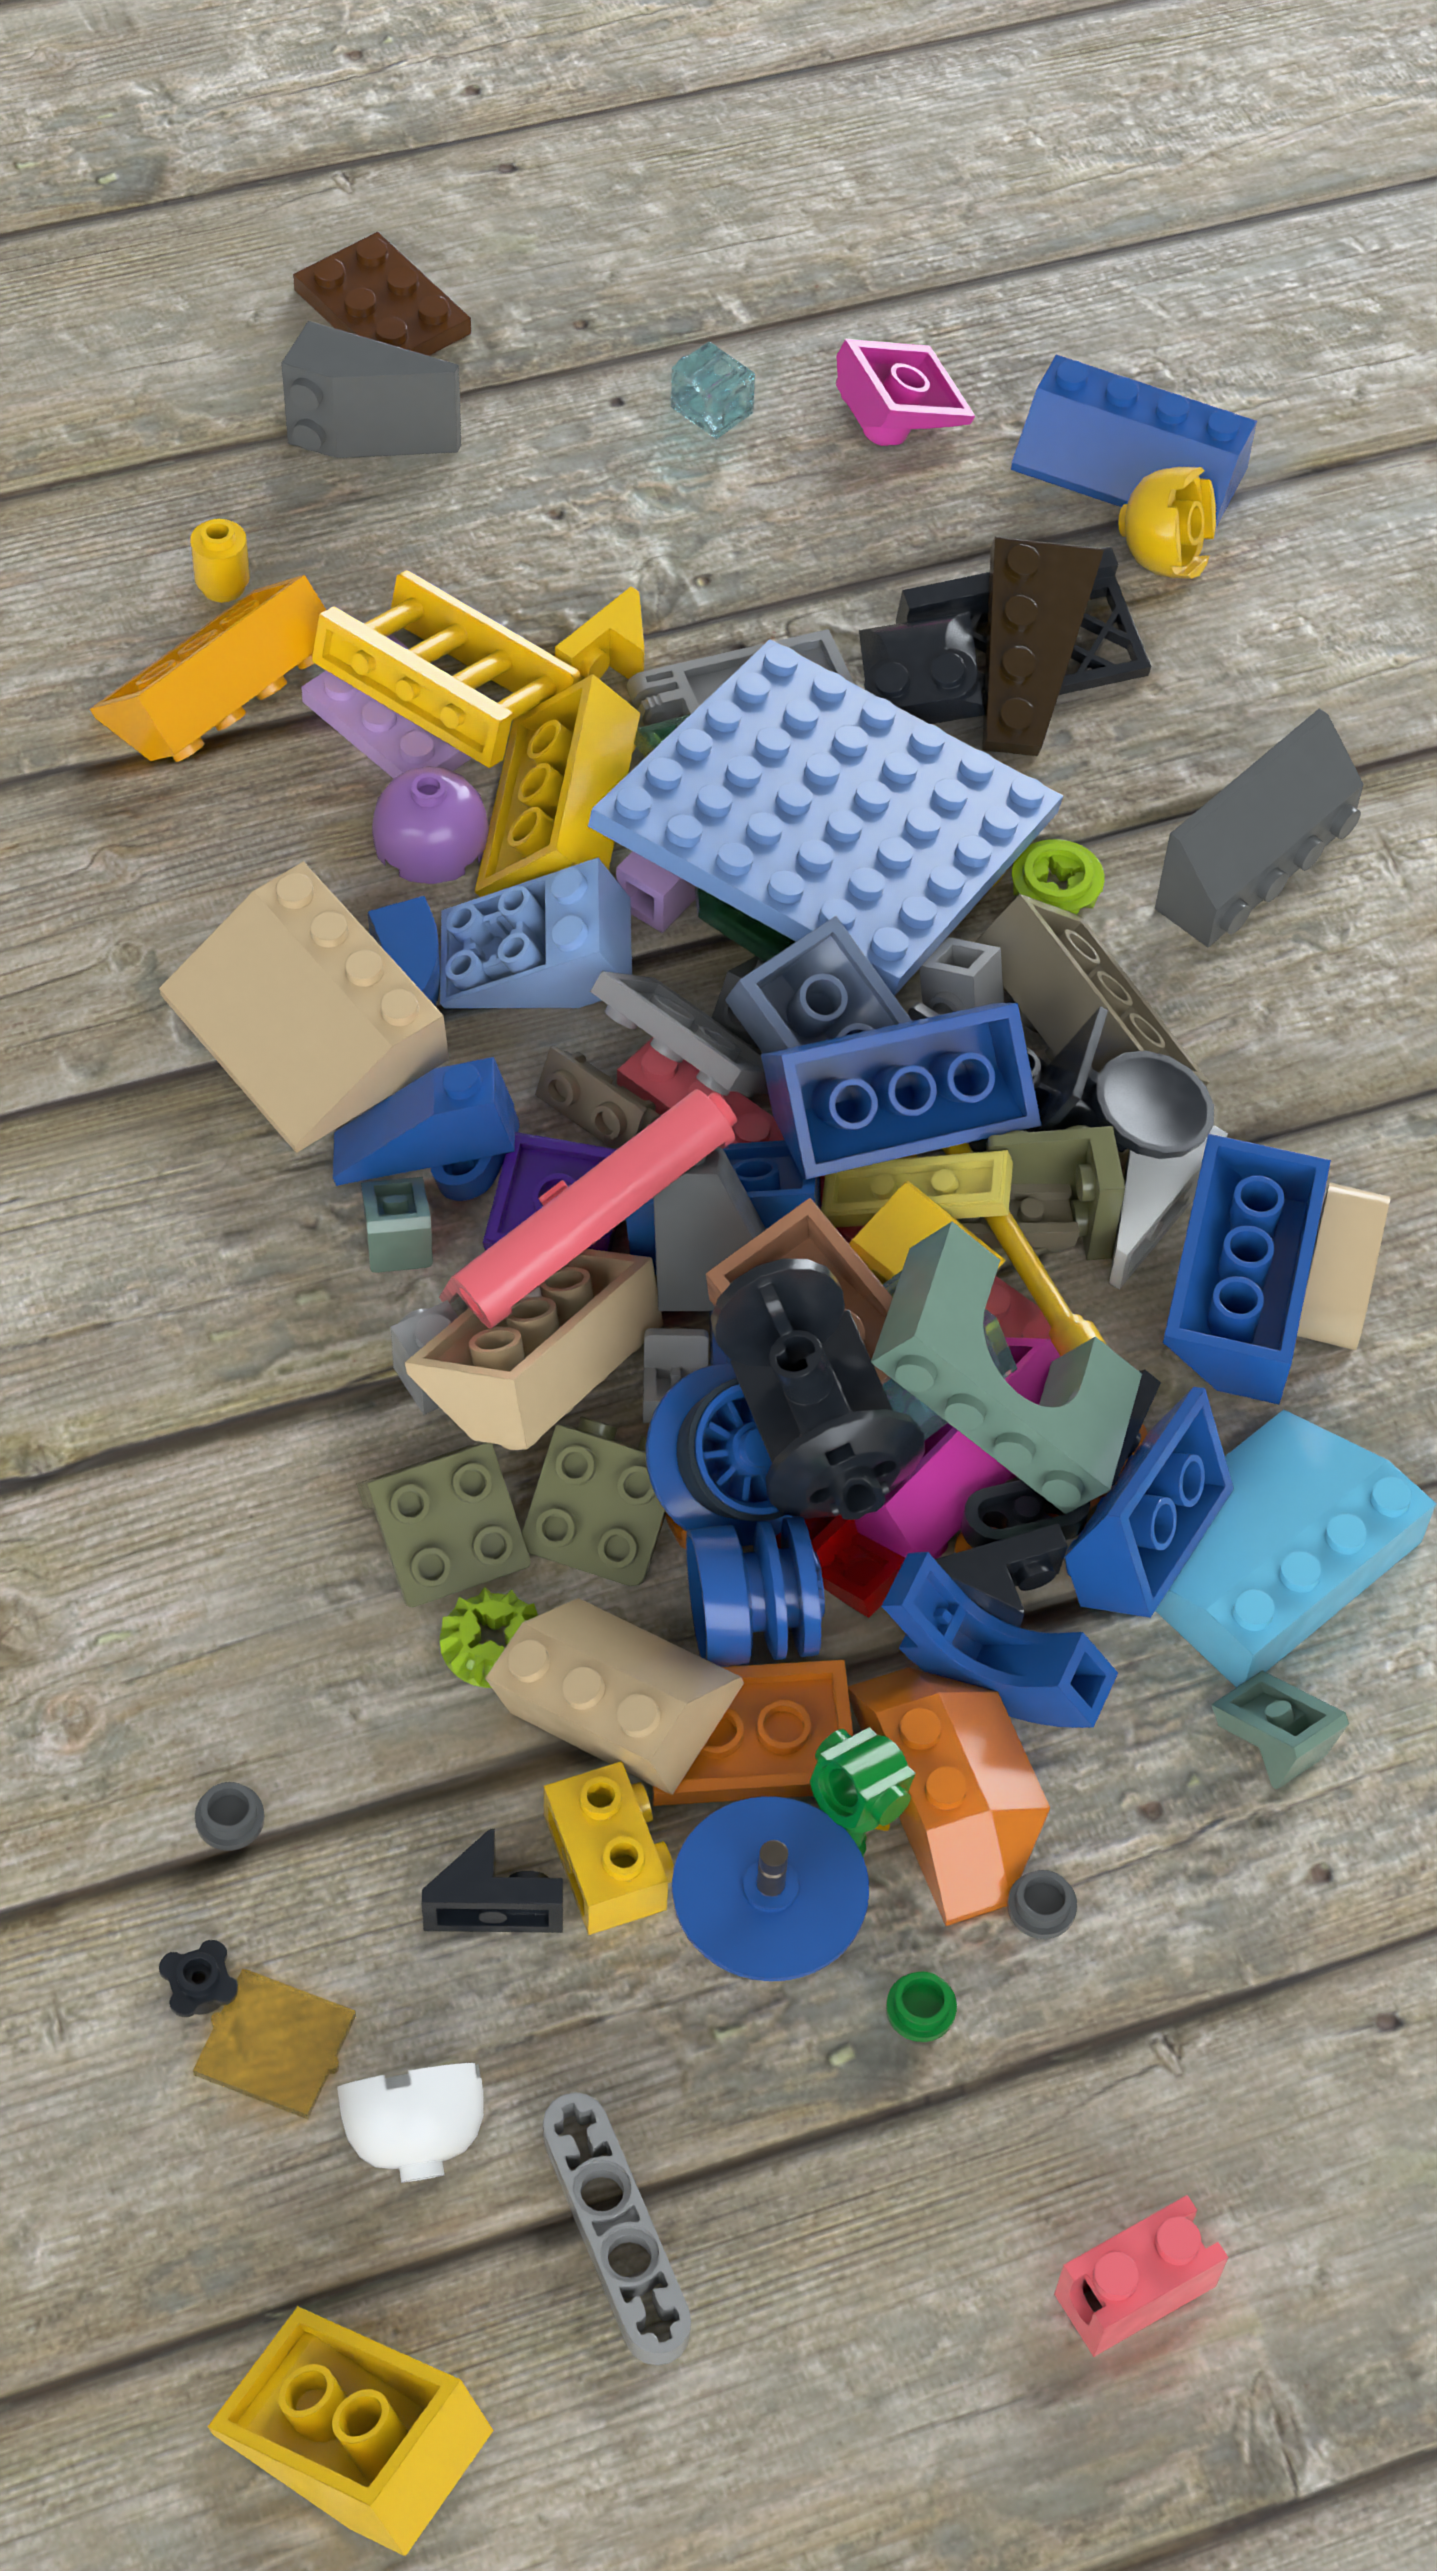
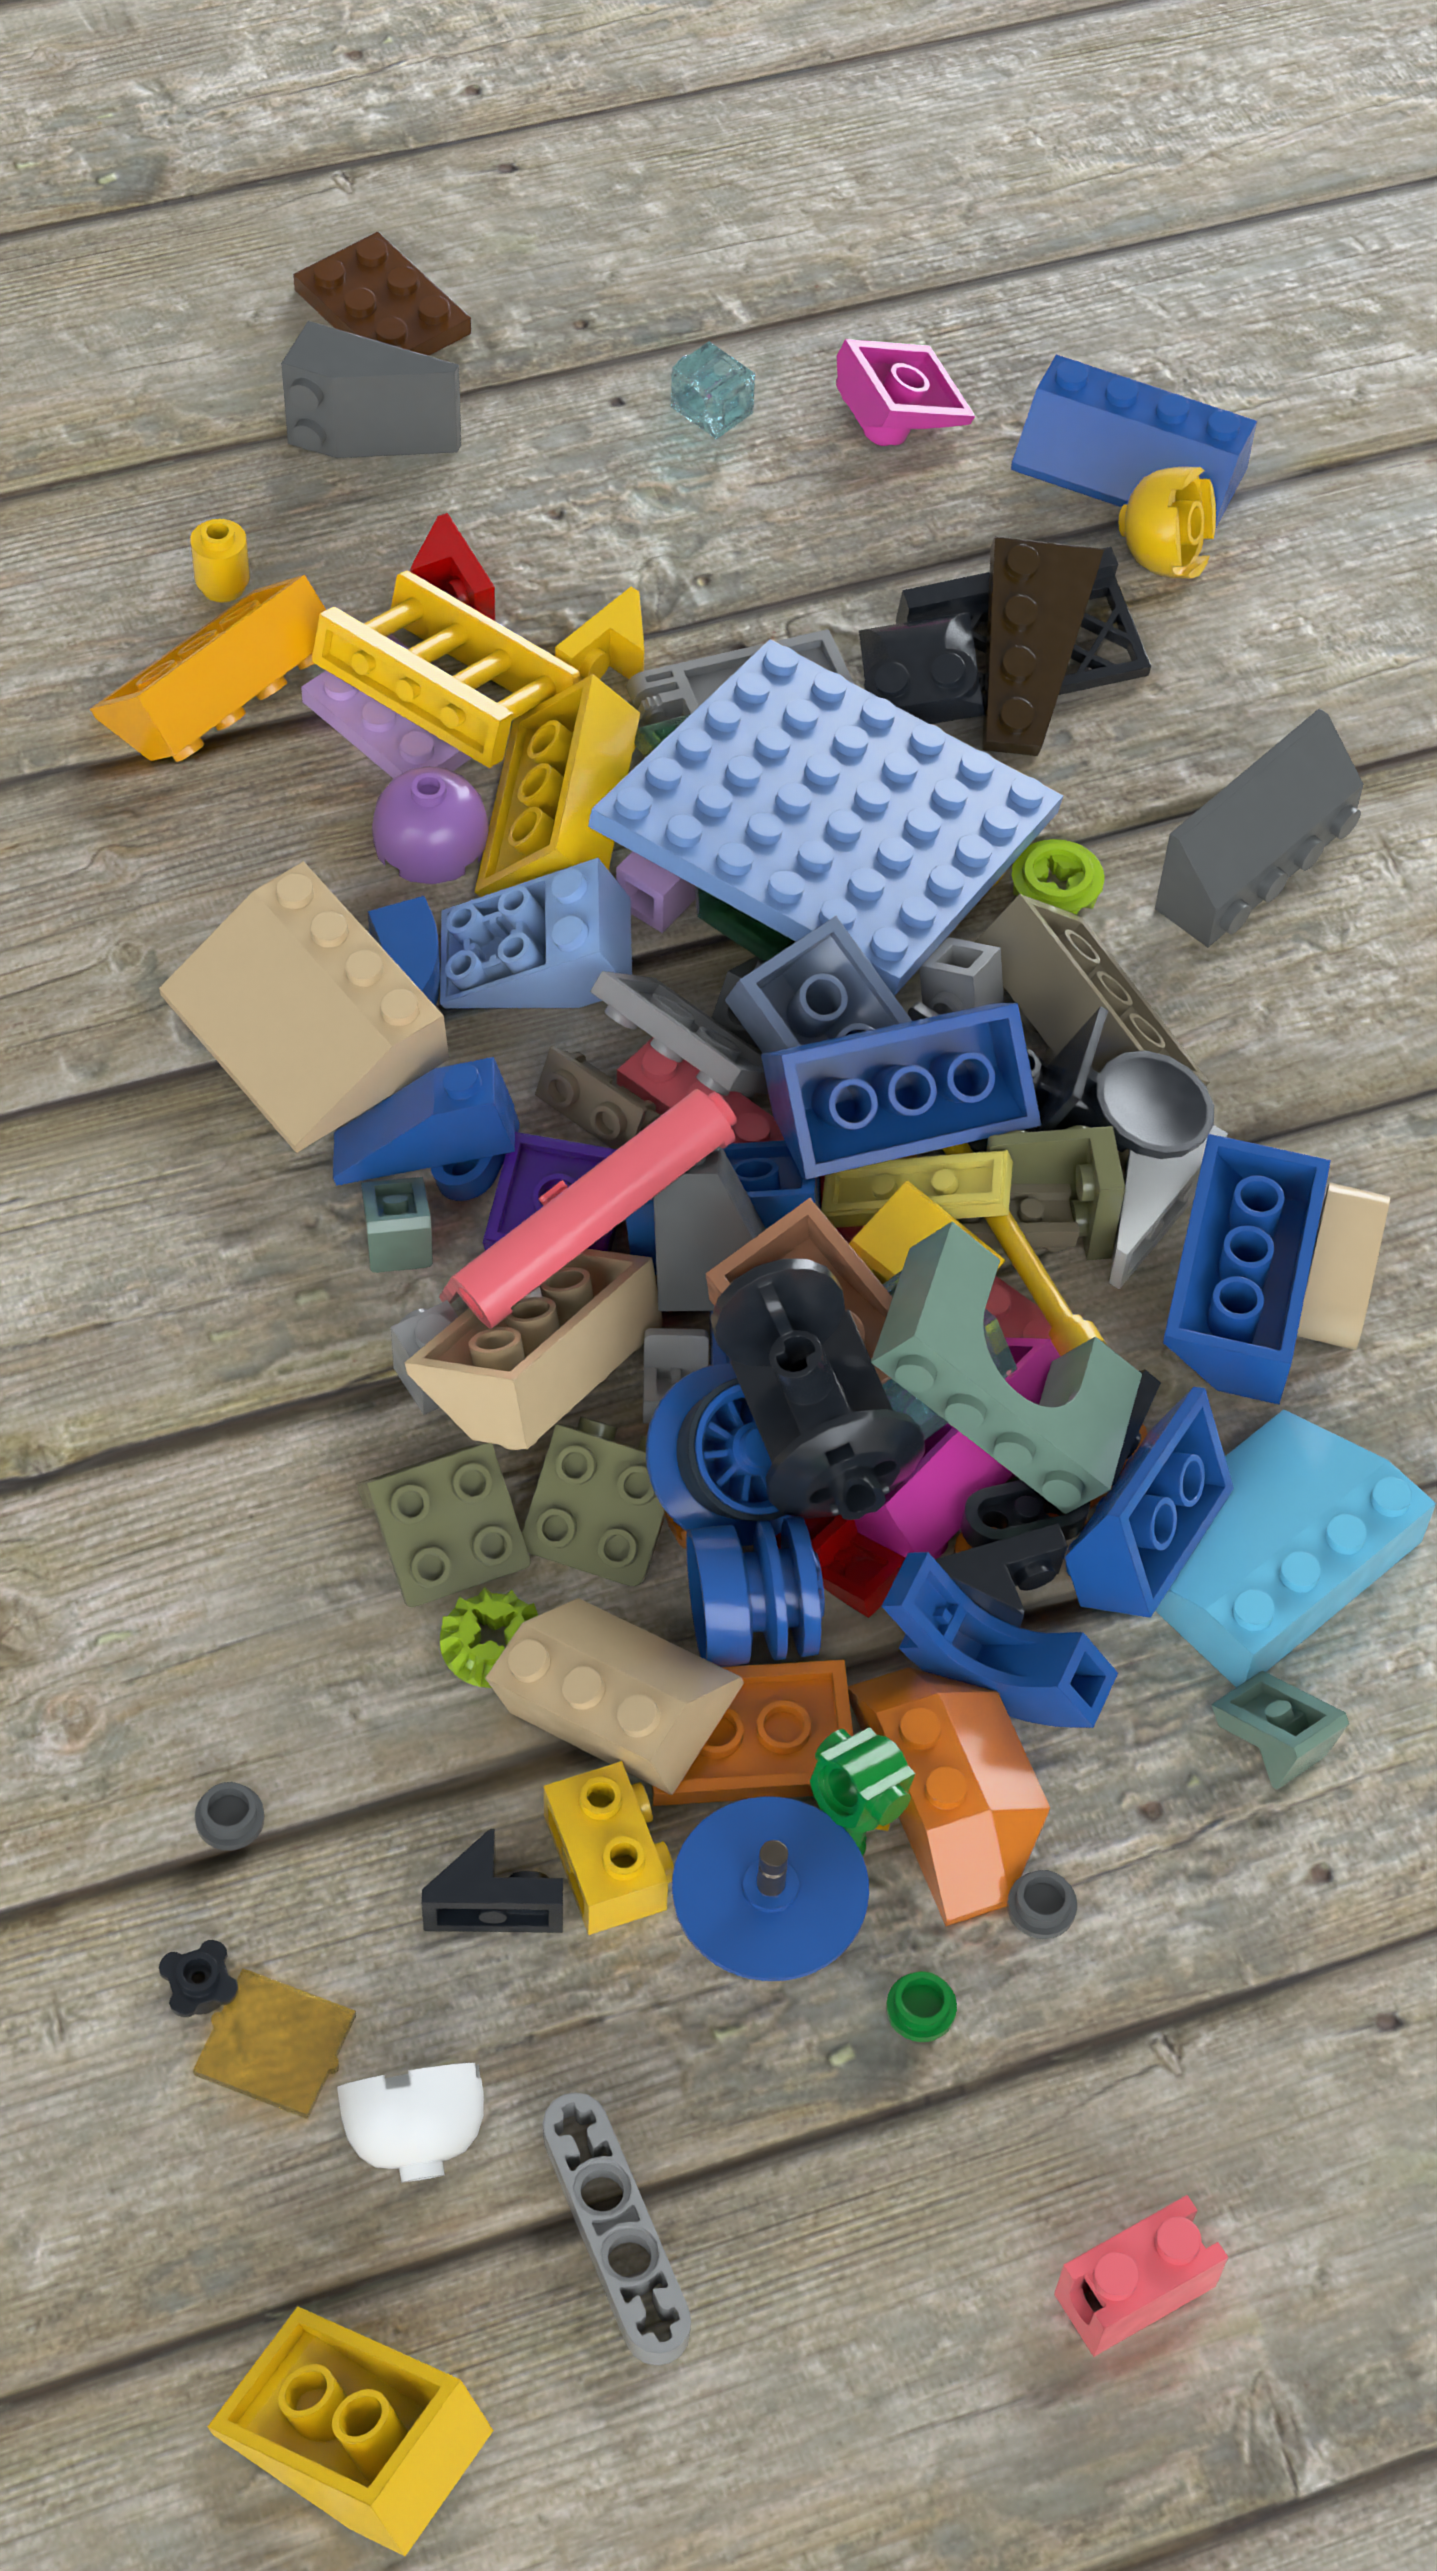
(452, 567): none -> red slope

